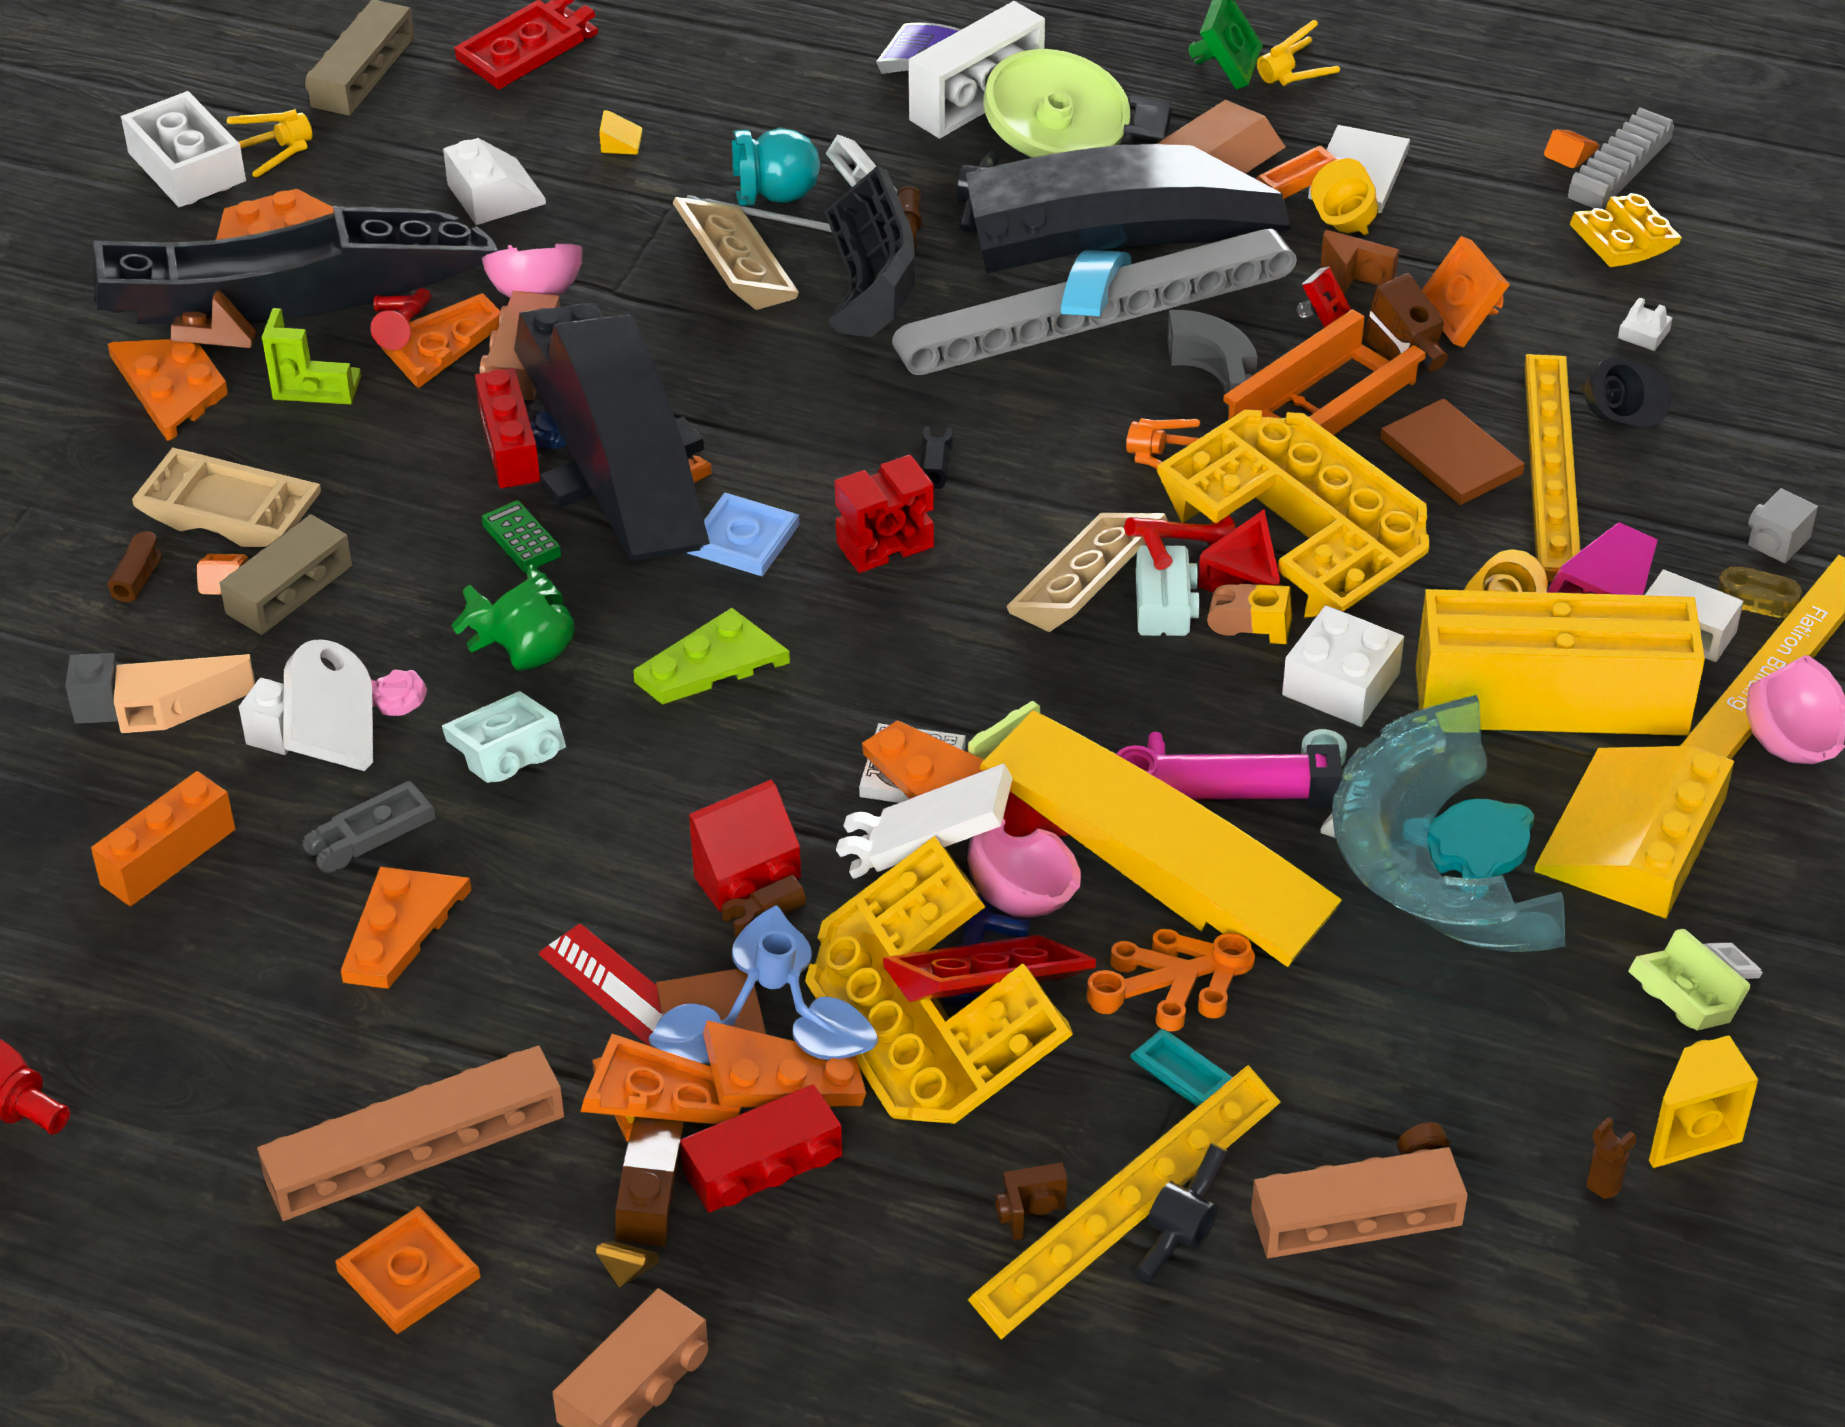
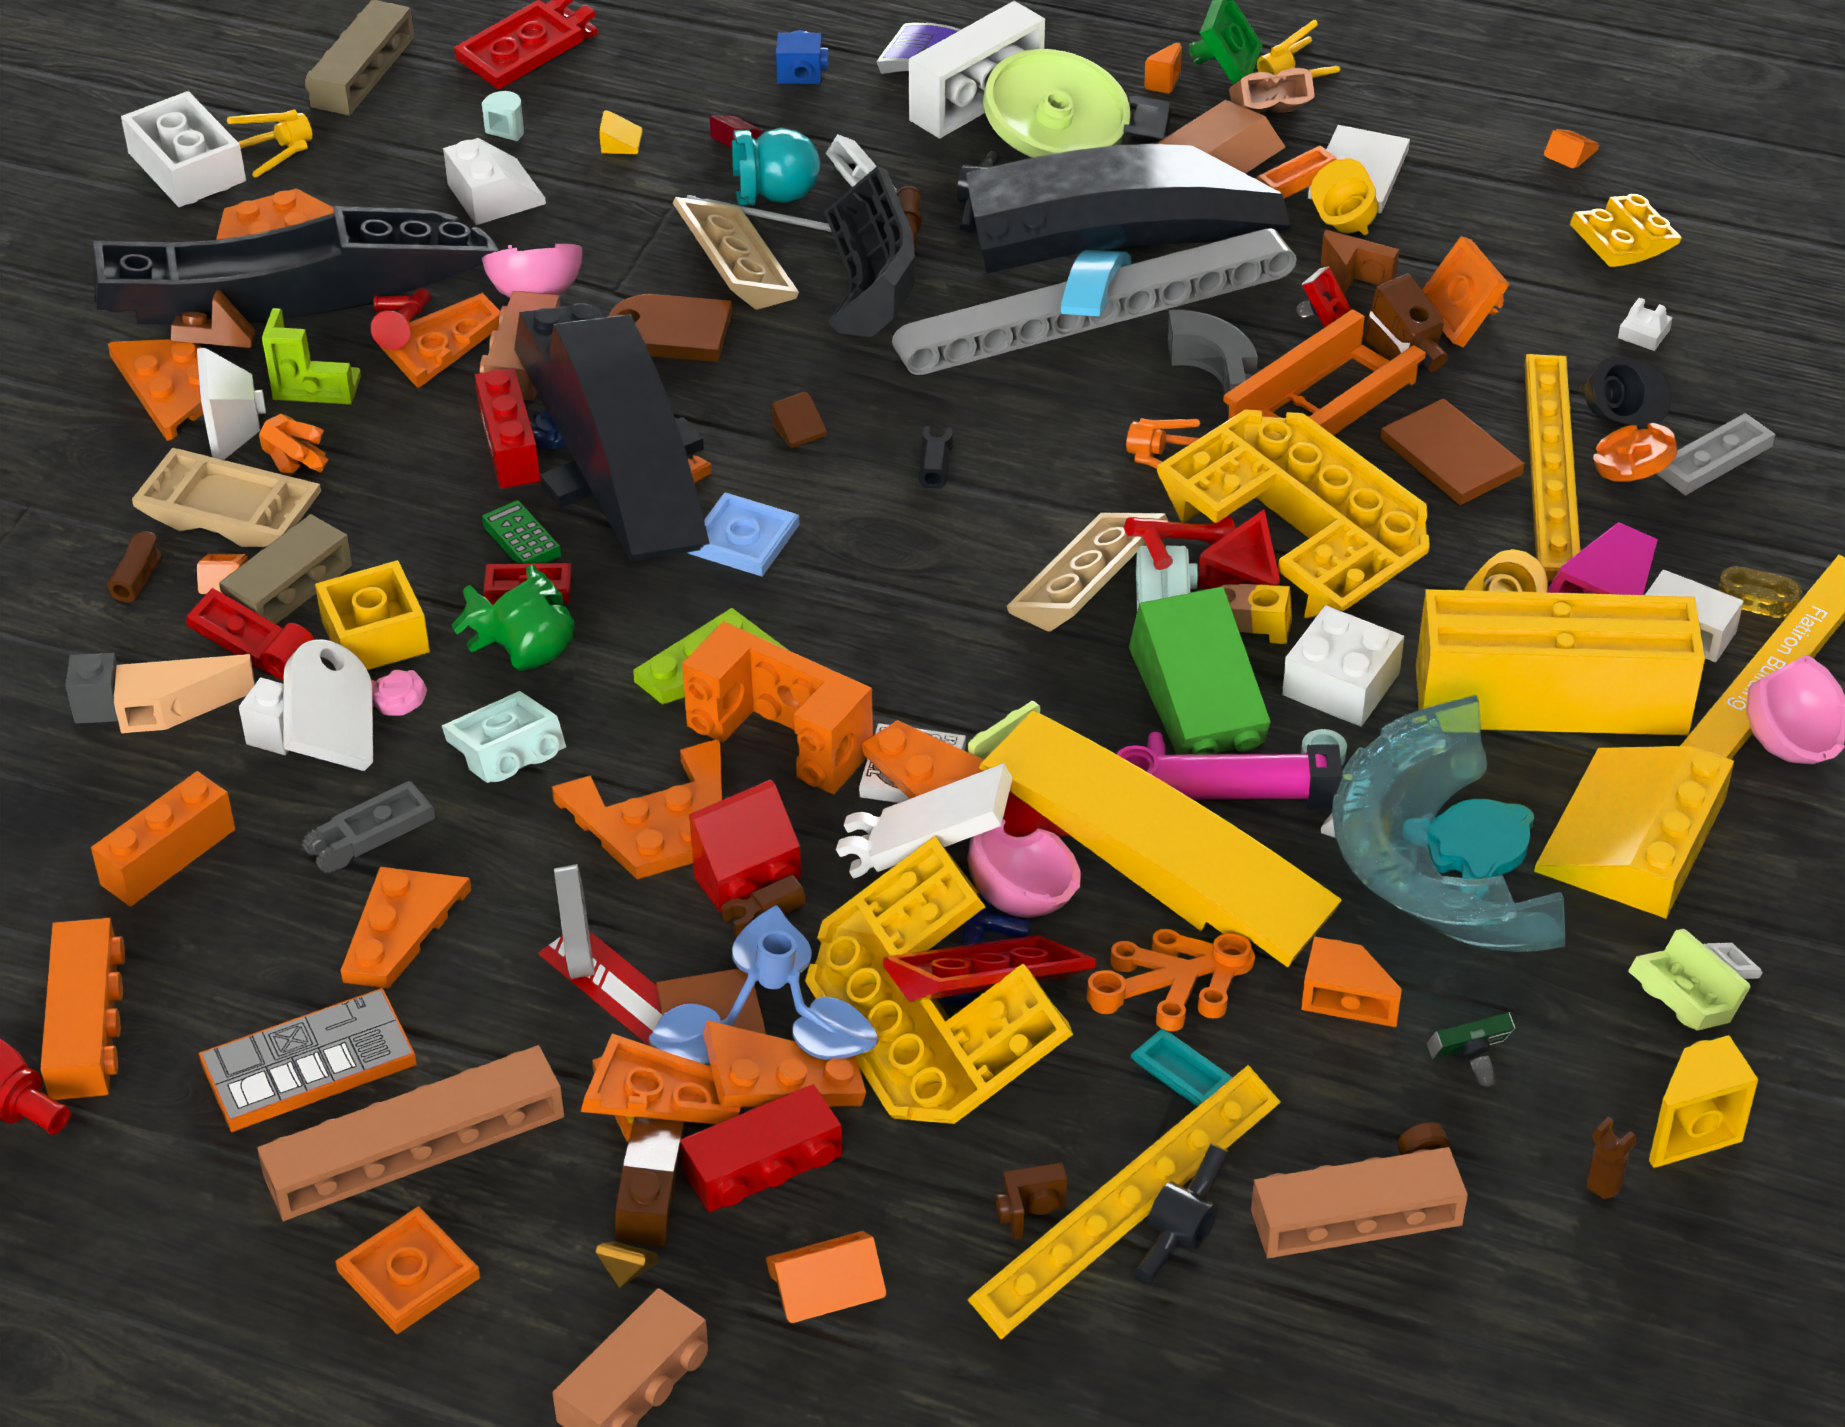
(81, 1009): none -> orange brick
(228, 403): none -> white slope
(246, 632): none -> red plate
(289, 443): none -> orange rock
(307, 1059): none -> tile
(374, 615): none -> yellow brick
(503, 115): none -> light aqua brick
(505, 577): none -> red tile
(574, 921): none -> light grey beam
(651, 830): none -> orange wing
(679, 324): none -> dark orange tile
(722, 128): none -> dark red slope
(744, 674): none -> orange plate
(797, 420): none -> reddish brown slope
(800, 58): none -> blue brick
(827, 1276): none -> orange panel
(884, 513): red brick -> none
(1163, 69): none -> orange slope
(1199, 673): none -> bright green slope
(1273, 92): none -> nougat brick
(1349, 984): none -> orange slope
(1471, 1041): none -> piece
(1620, 159): light grey gear -> none
(1635, 453): none -> orange tile
(1717, 453): none -> light grey plate
(1782, 525): light grey brick -> none

